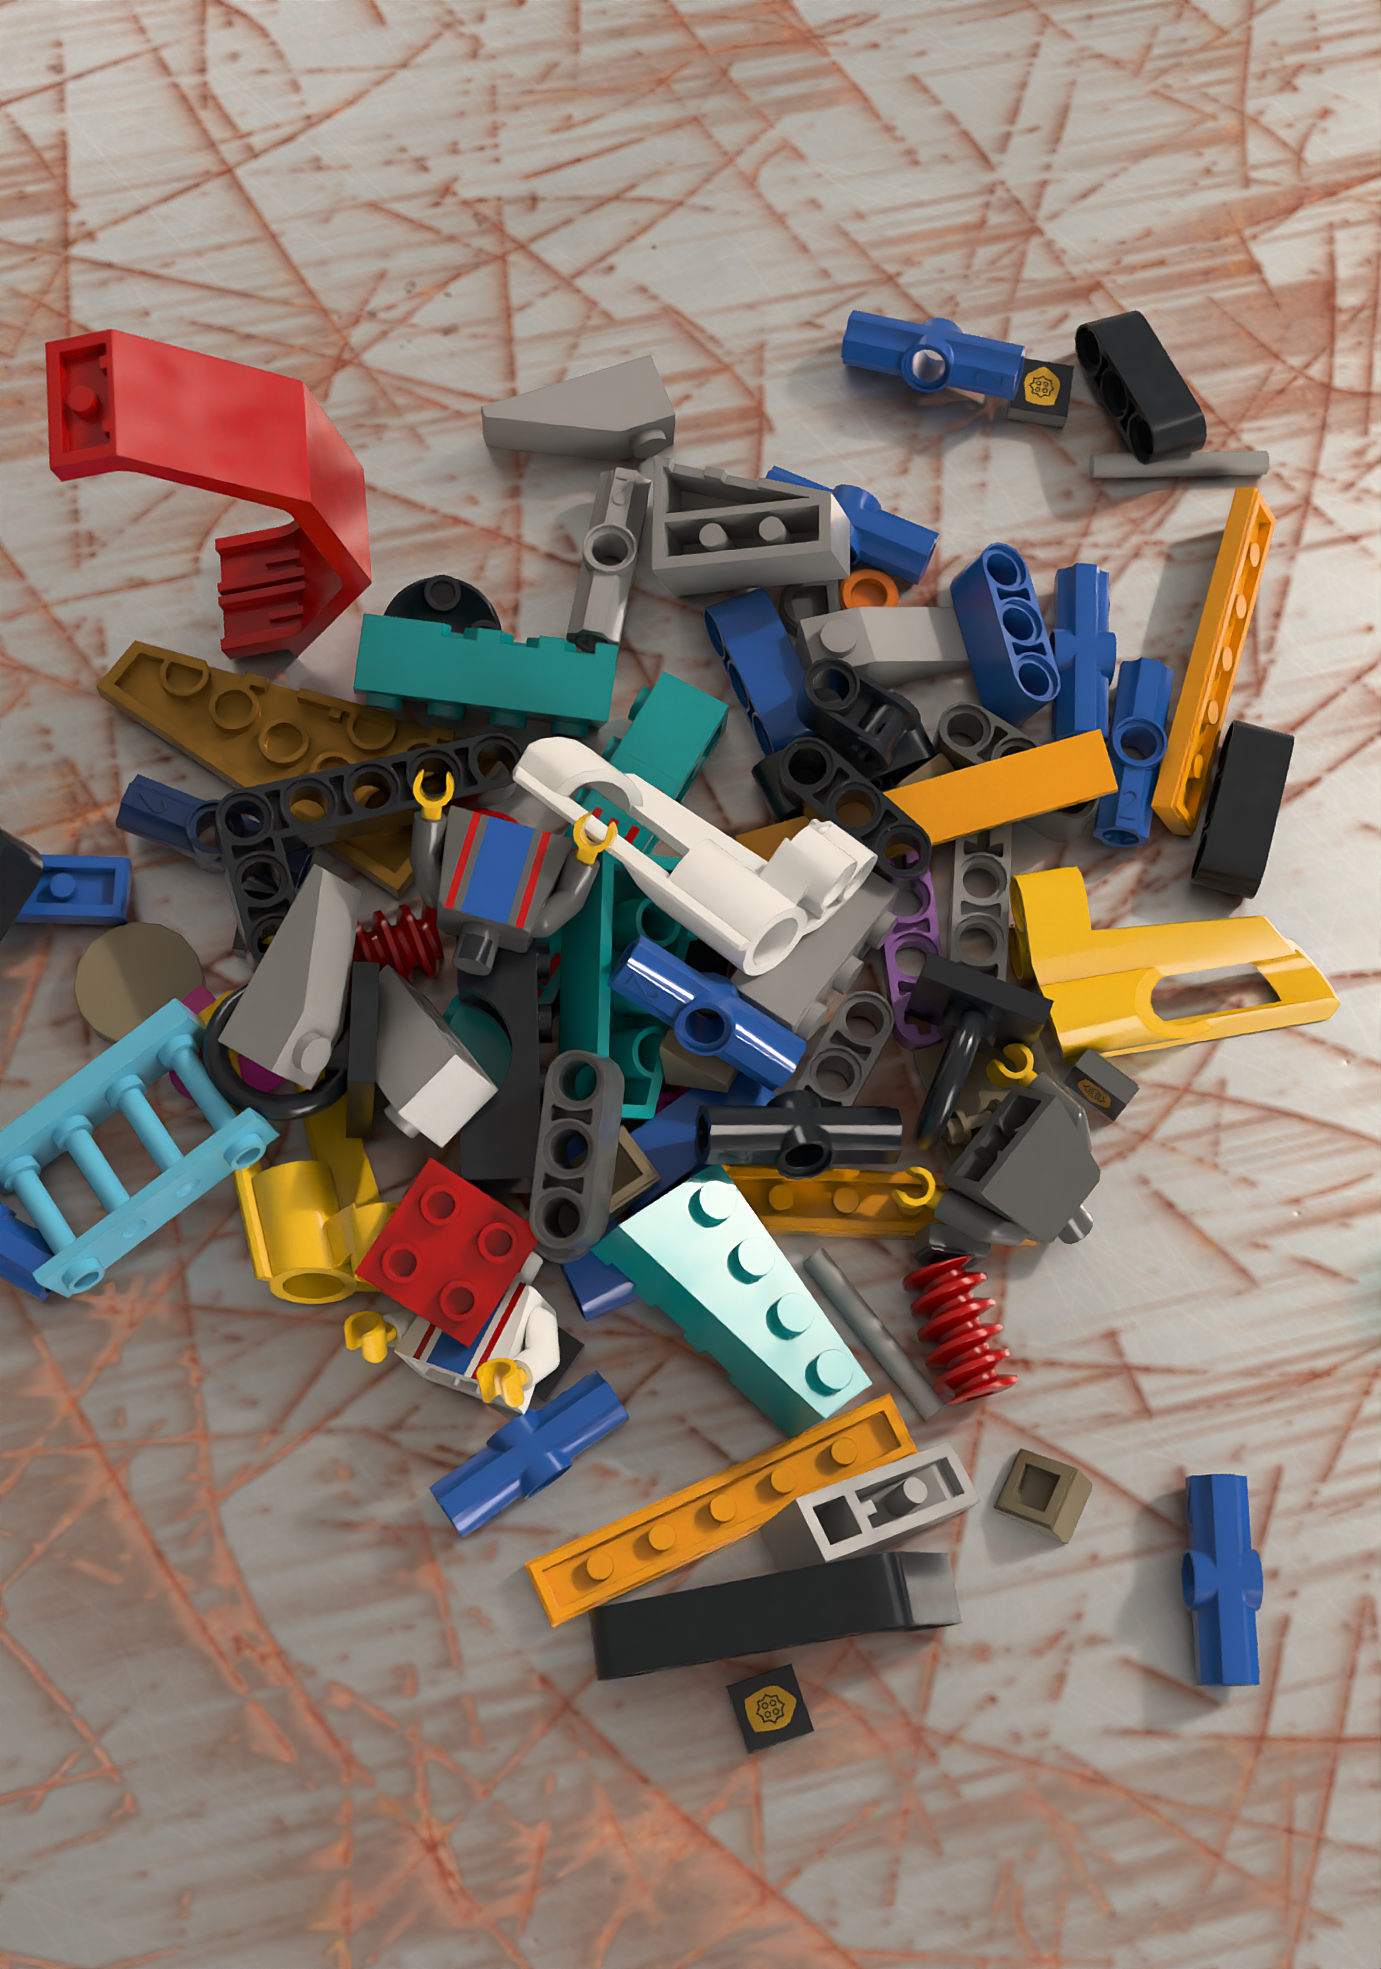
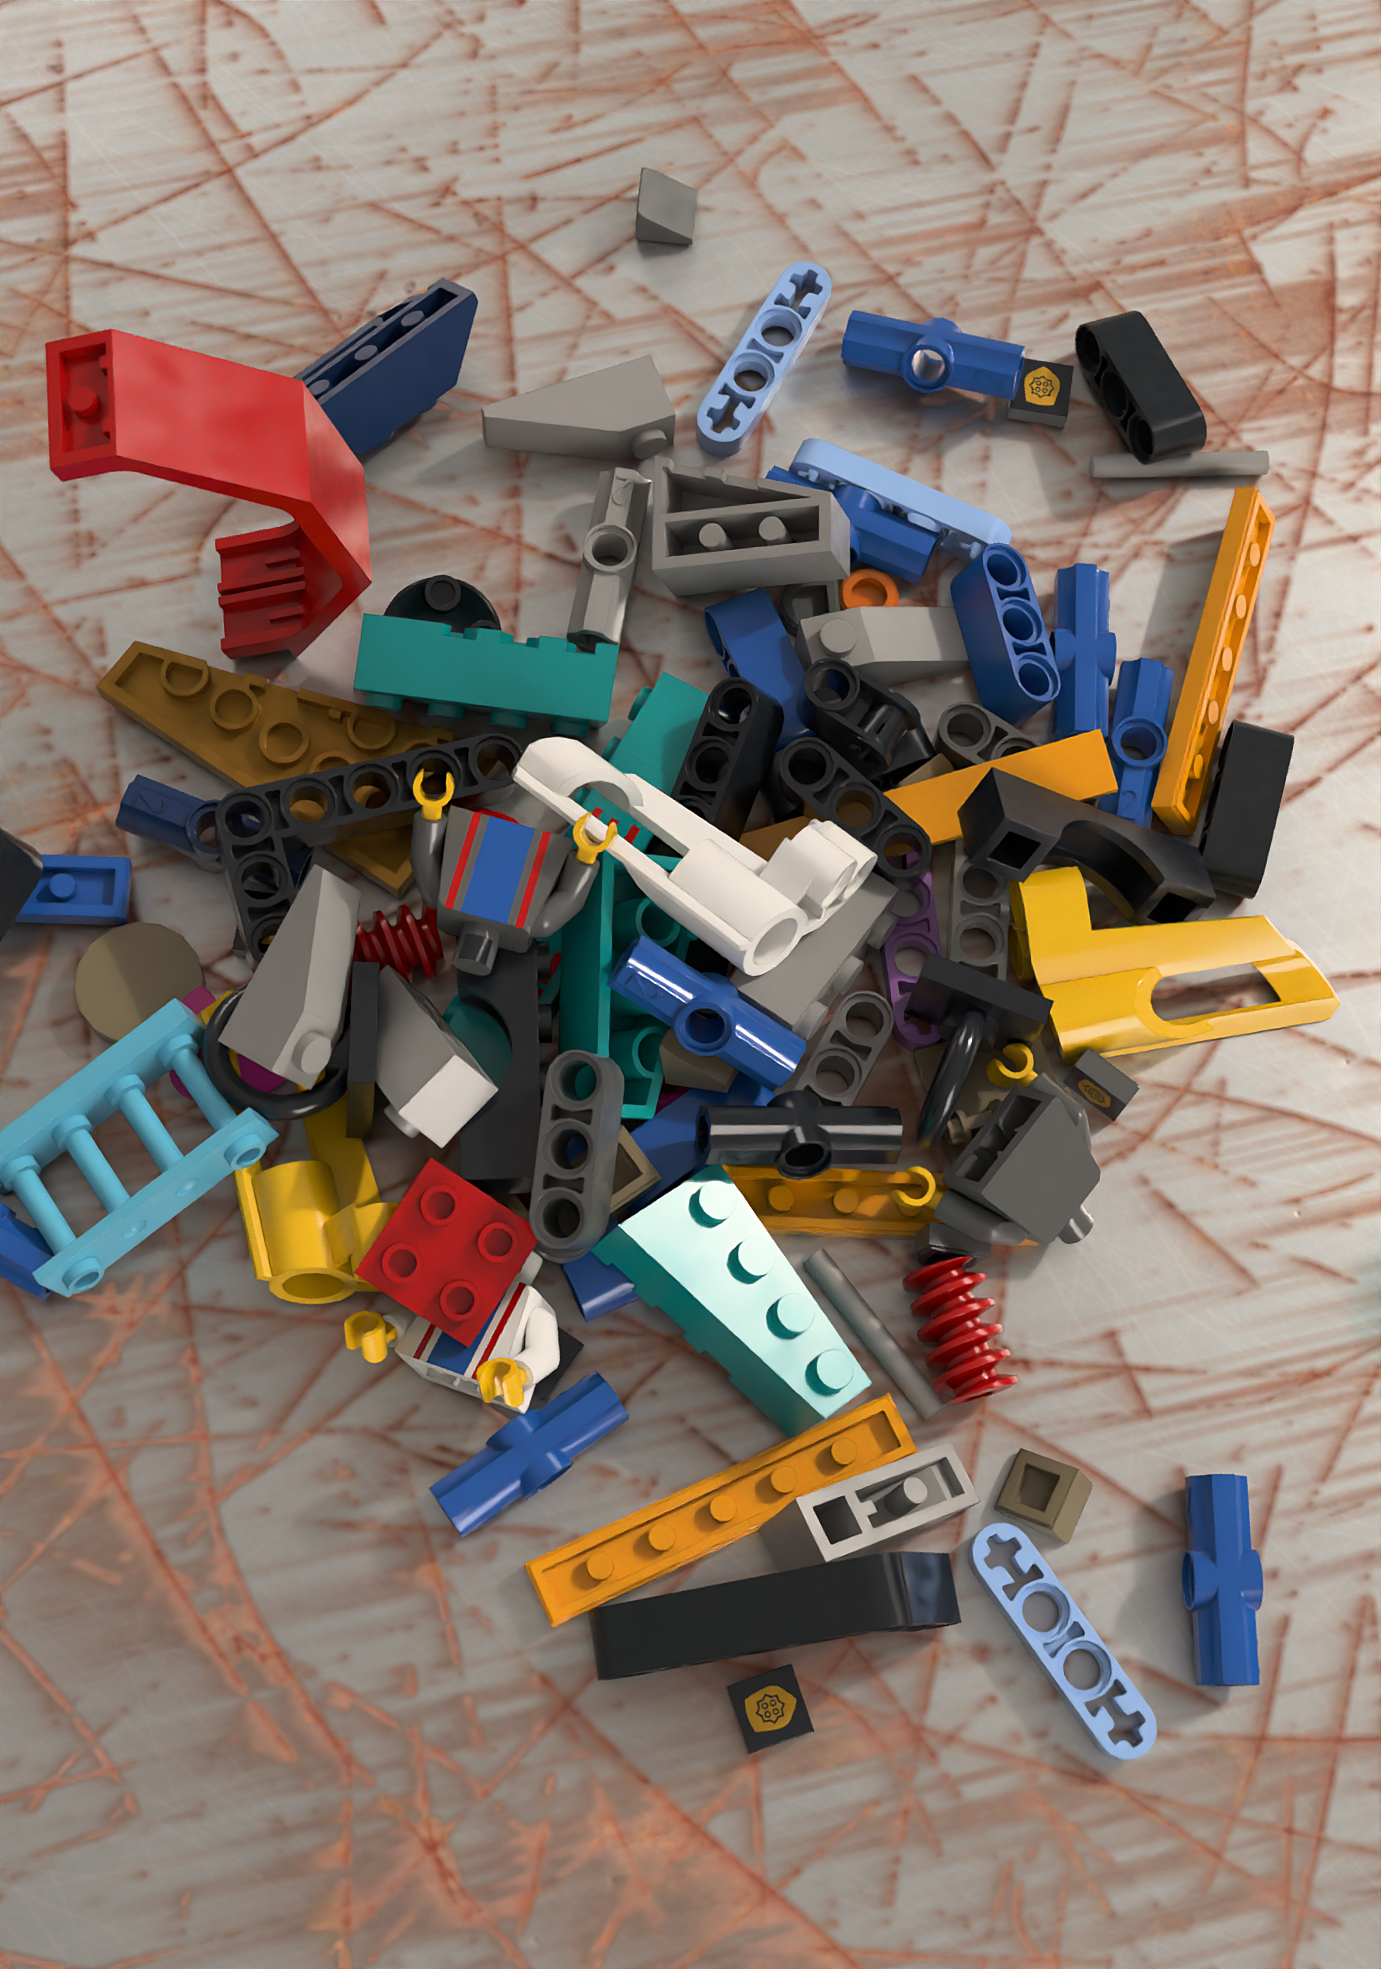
(394, 365): none -> dark blue wedge
(665, 209): none -> slope
(725, 739): none -> black beam
(757, 355): none -> light blue beam
(961, 527): none -> light blue beam
(1021, 825): none -> black arch
(1053, 1646): none -> light blue beam

